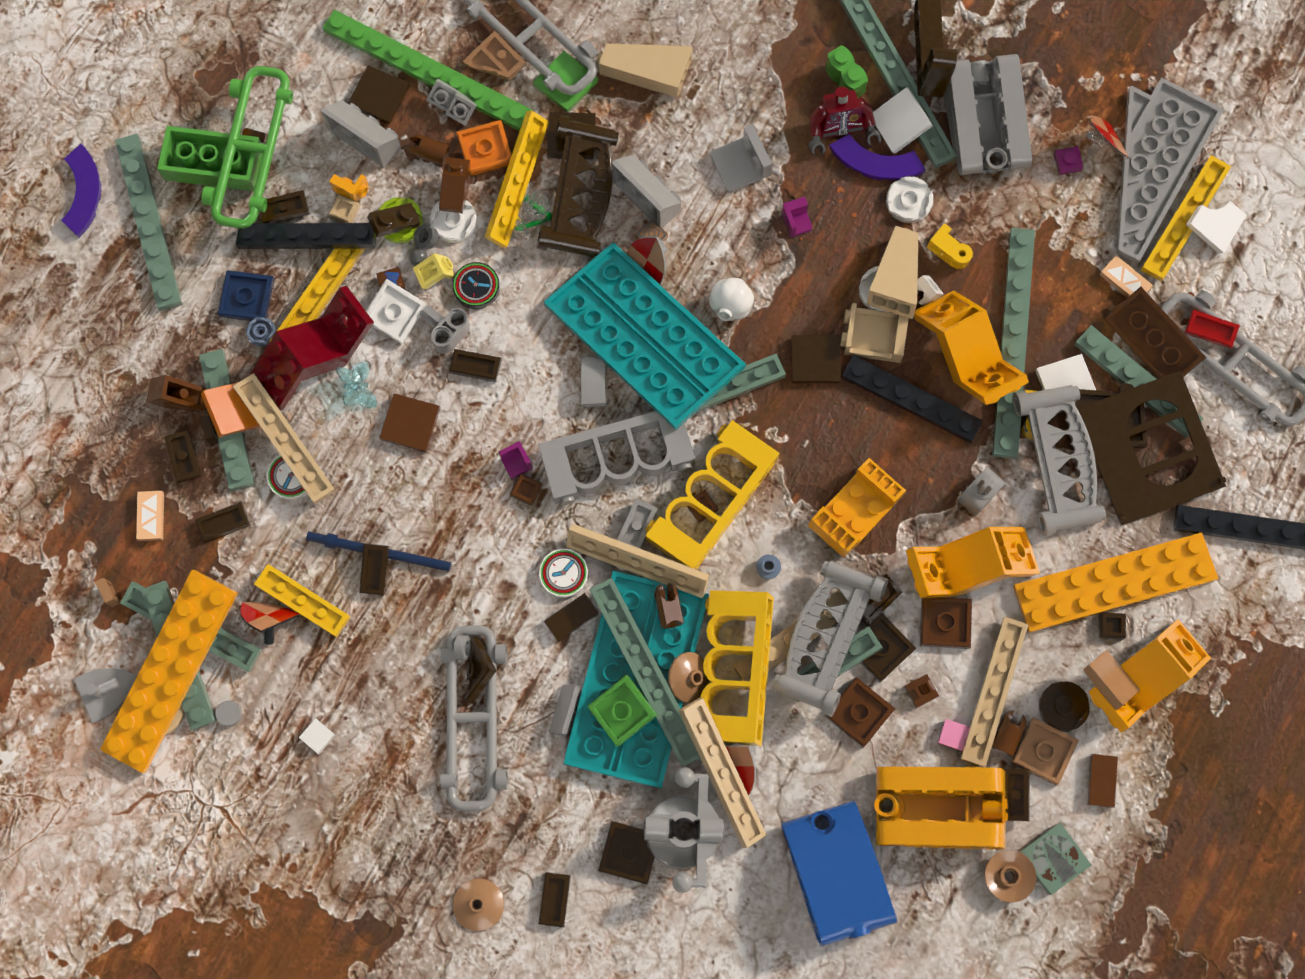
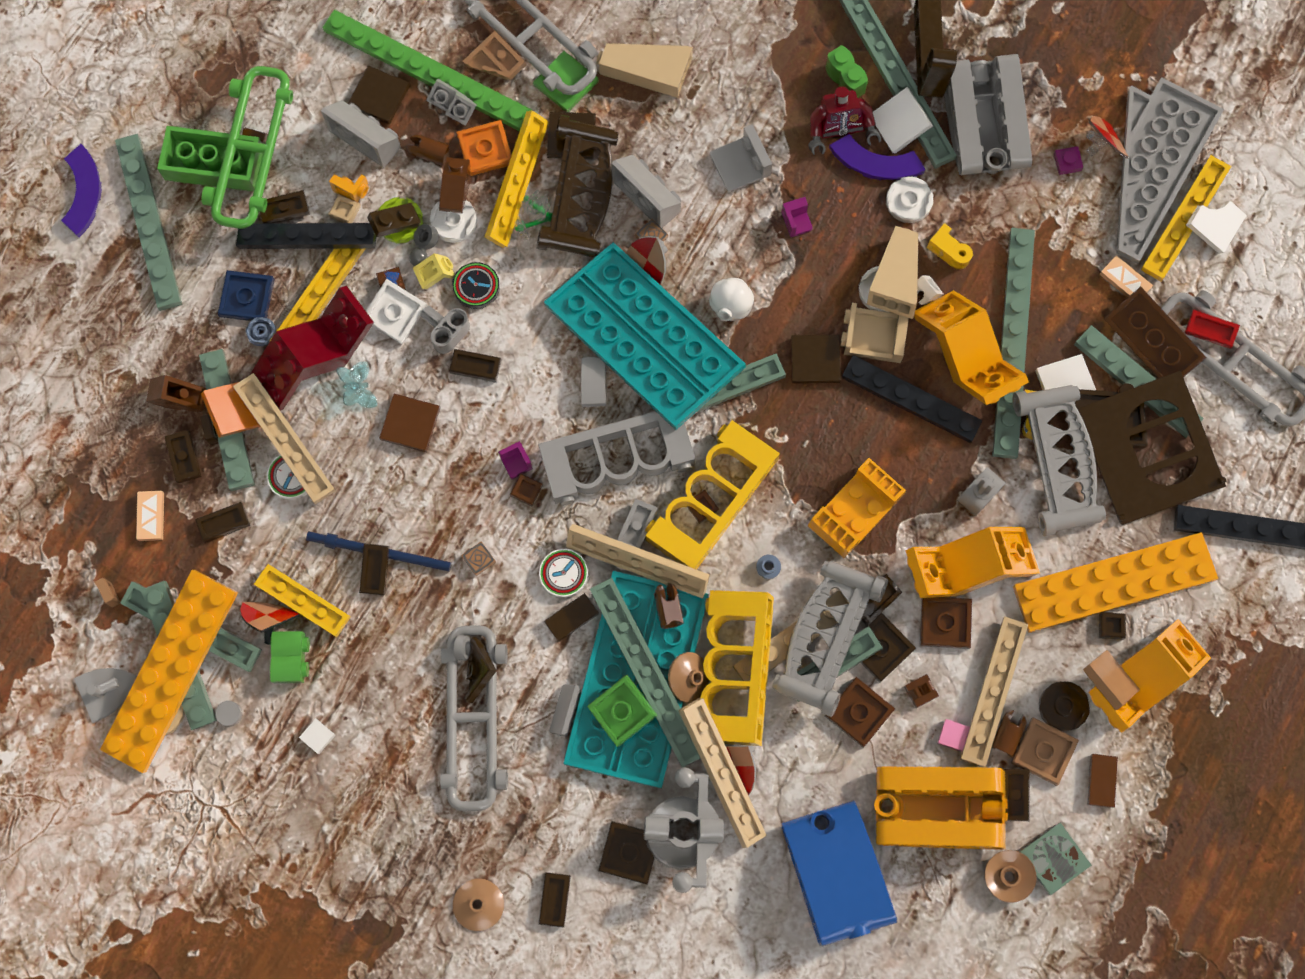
(288, 657): none -> bright green brick
(478, 558): none -> tile

